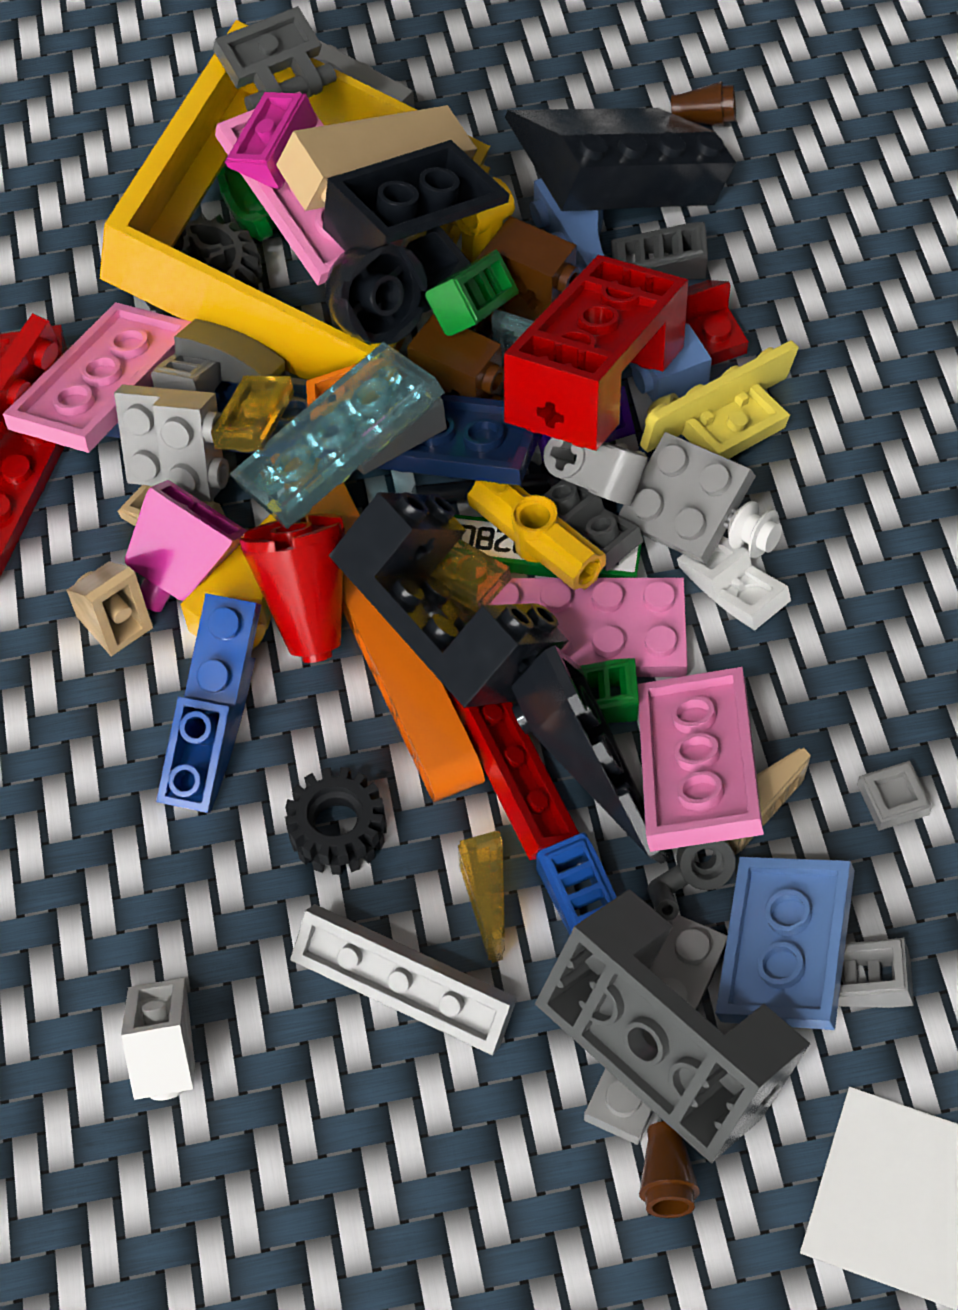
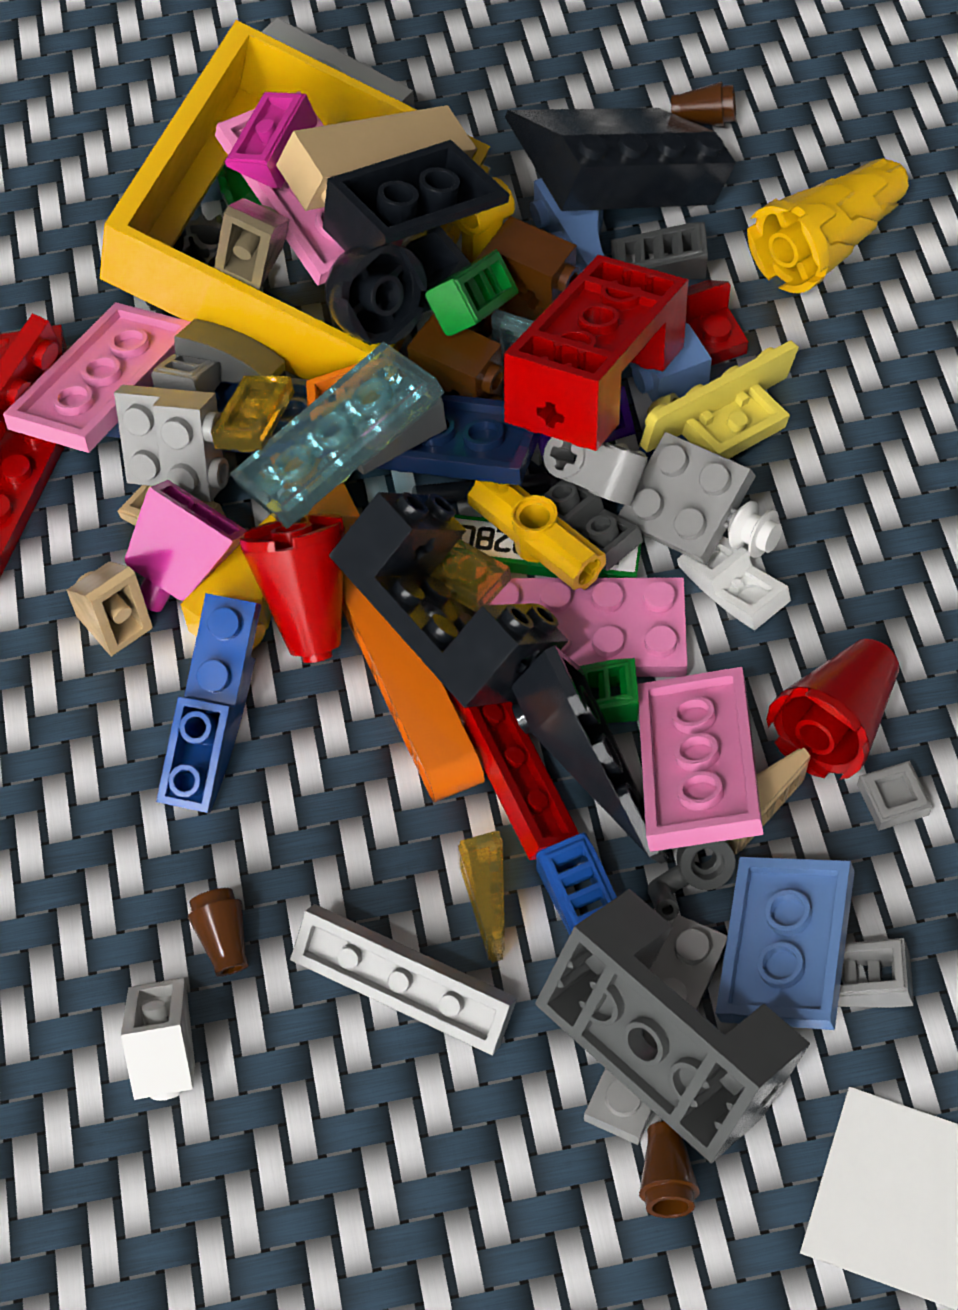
(220, 928): none -> reddish brown cone
(250, 241): none -> dark tan slope
(270, 47): dark grey plate -> none
(336, 792): black tyre -> none
(821, 225): none -> yellow cone
(837, 708): none -> red cone

